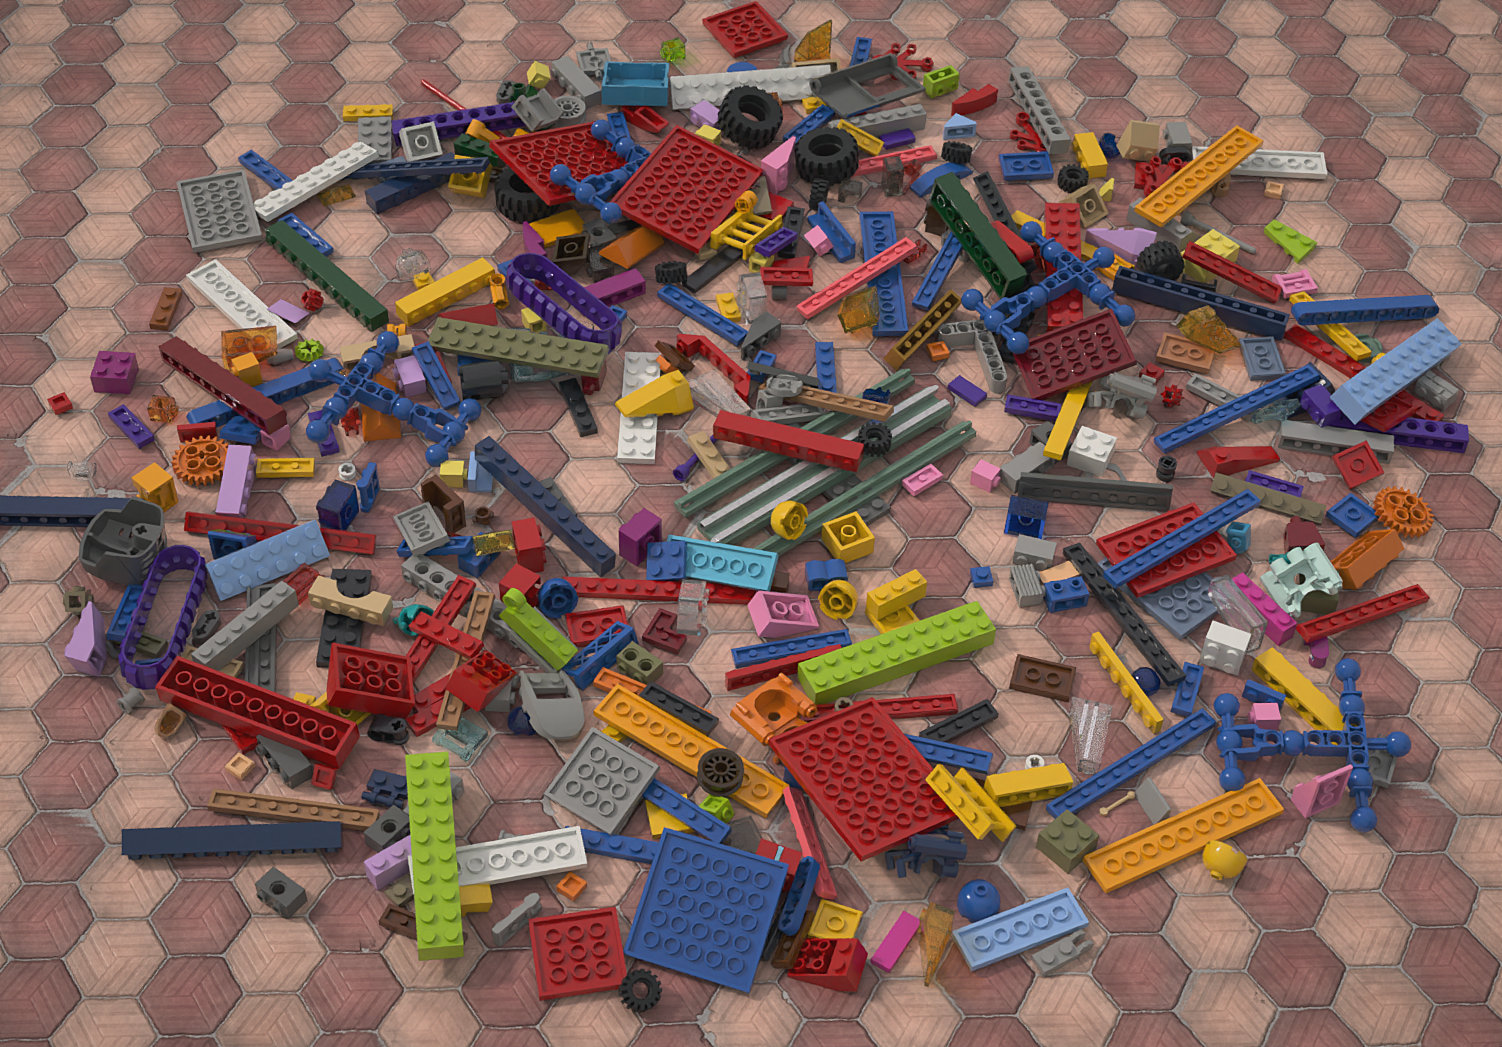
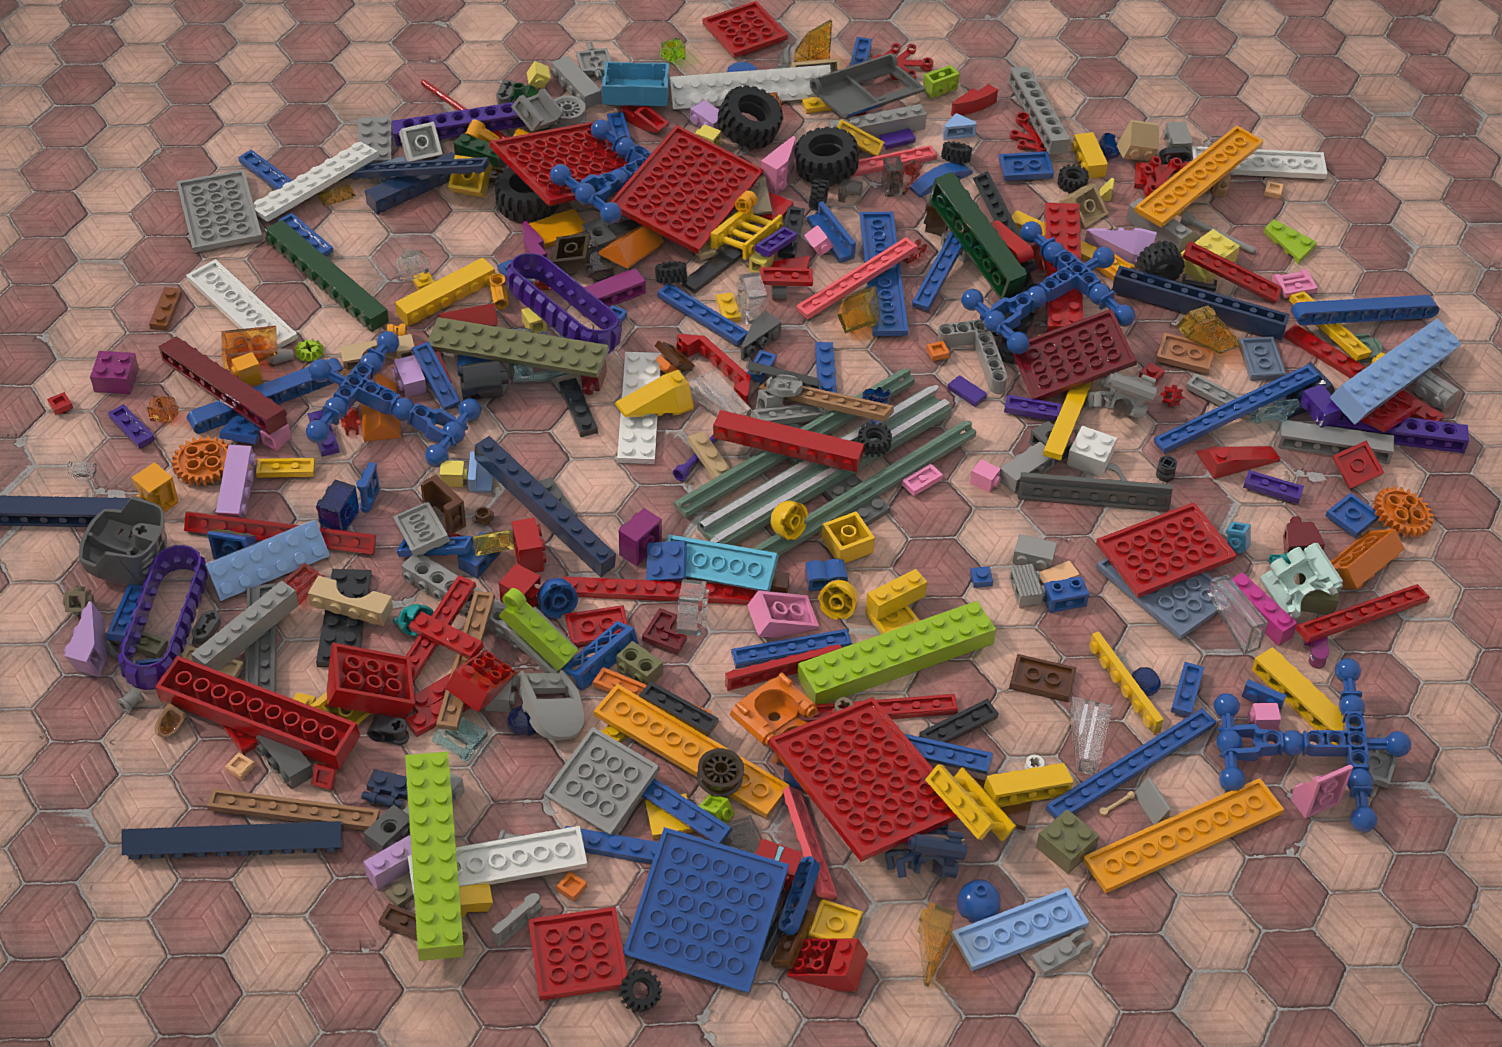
(188, 431): red tile -> none
(276, 882): dark grey brick -> none
(287, 311): lavender sticker -> none
(312, 300): red gear -> none
(347, 476): white bush -> none
(353, 112): yellow plate -> none
(814, 120): blue plate -> none
(896, 942): dark pink tile -> none
(923, 329): pearl gold brick -> none
(1026, 516): clear blue slope -> none
(1125, 615): black plate -> none
(1181, 538): blue plate -> none
(1222, 861): yellow cylinder -> none
(1225, 648): white brick -> none
(1270, 498): dark tan plate -> none

